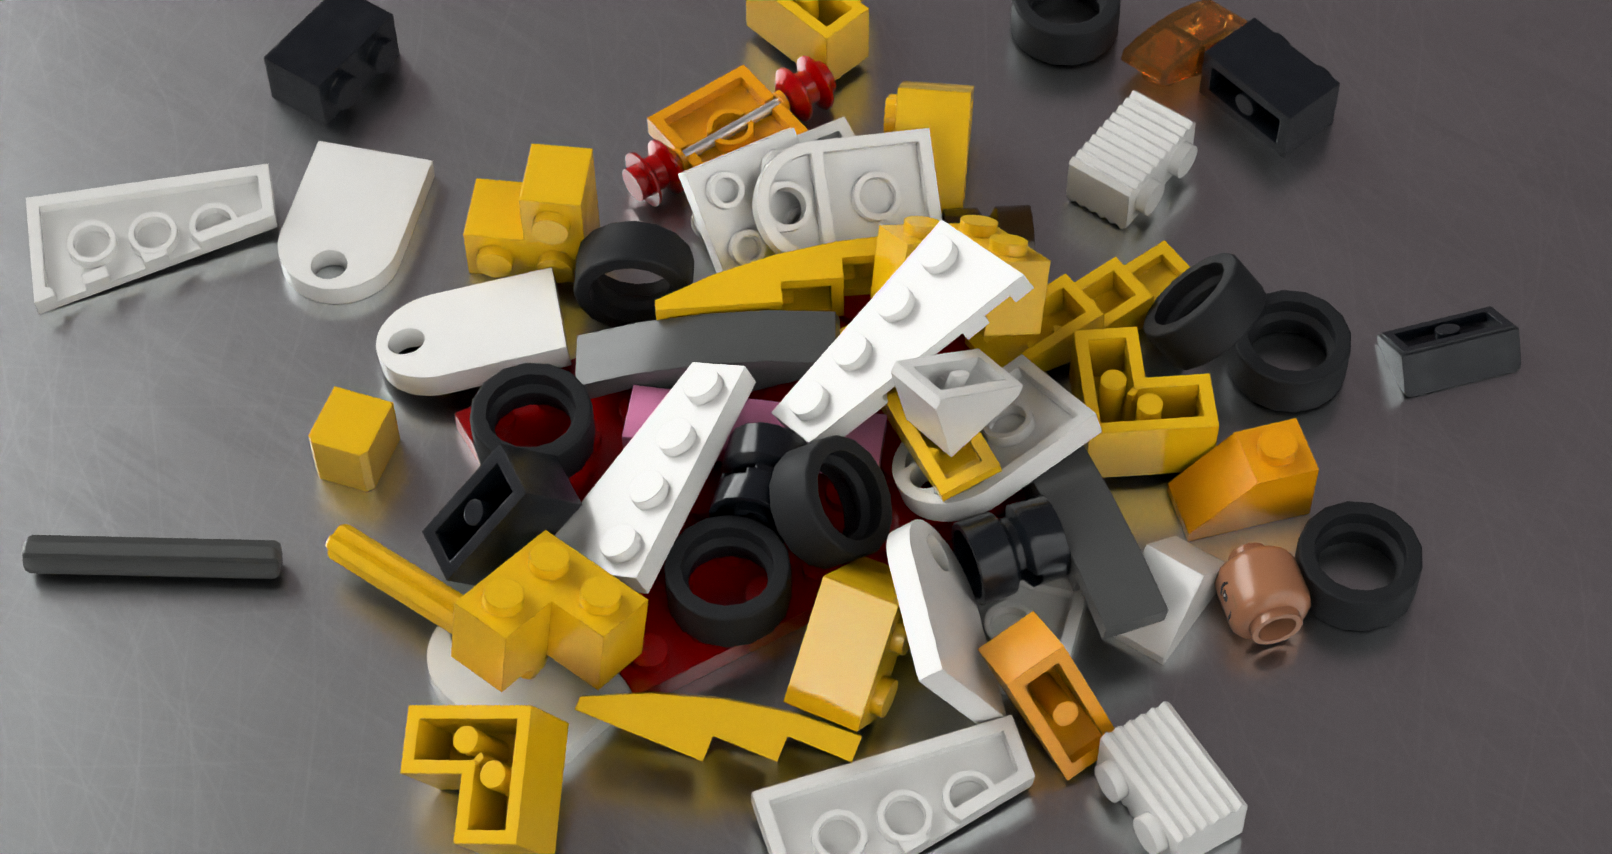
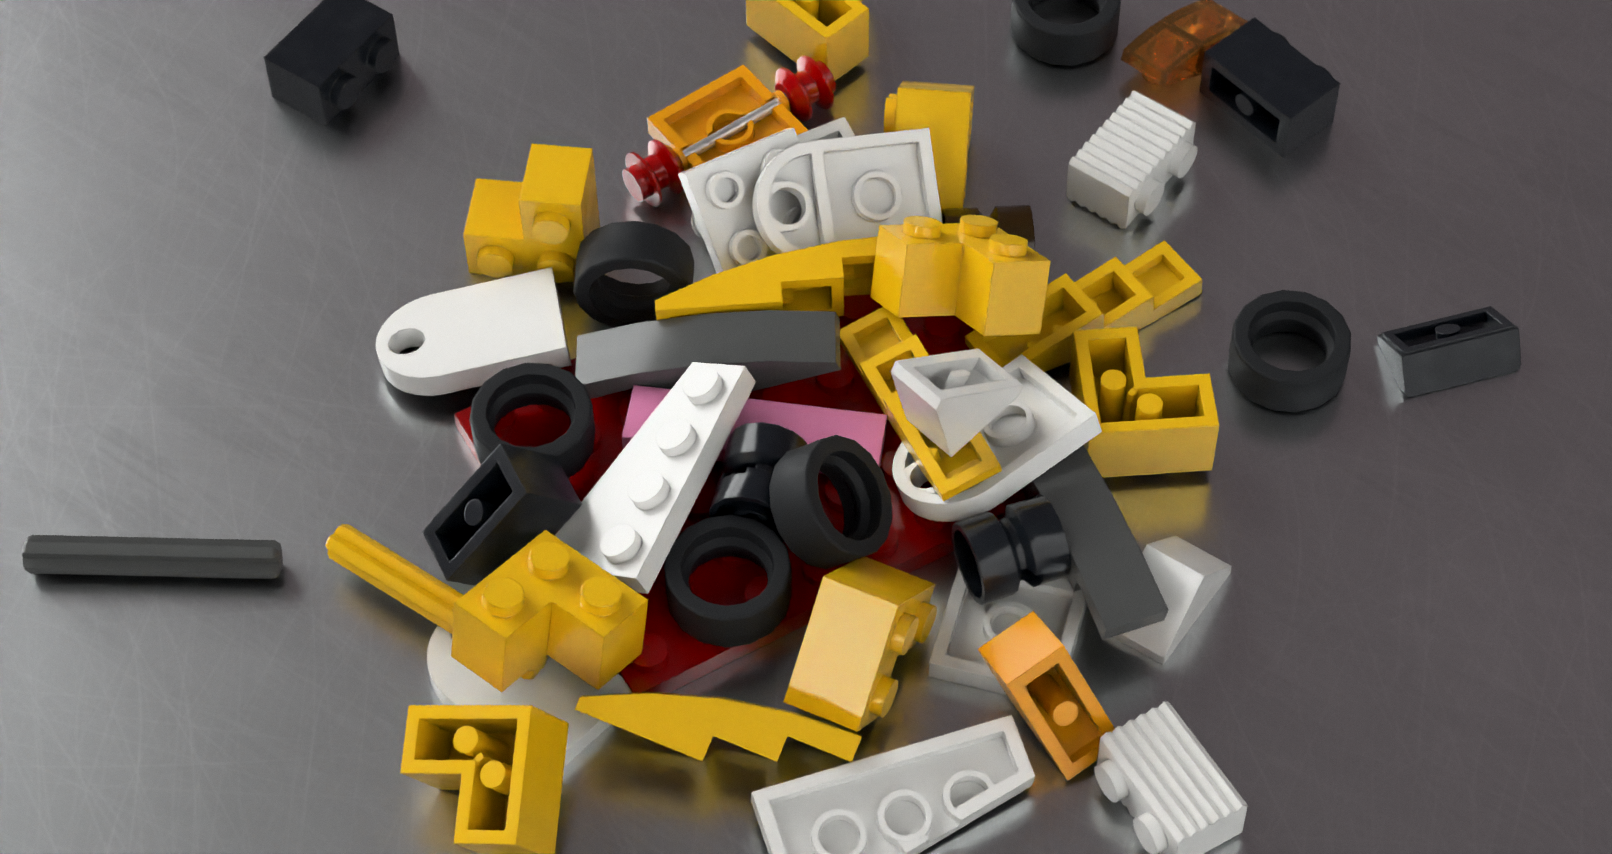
(129, 230): white wing -> none
(354, 214): white tile -> none
(354, 439): yellow piece -> none
(918, 312): white wing -> none
(942, 621): white tile -> none
(1204, 311): black tyre -> none
(1246, 481): light orange slope -> none
(1262, 593): nougat head -> none
(1370, 526): black tyre -> none

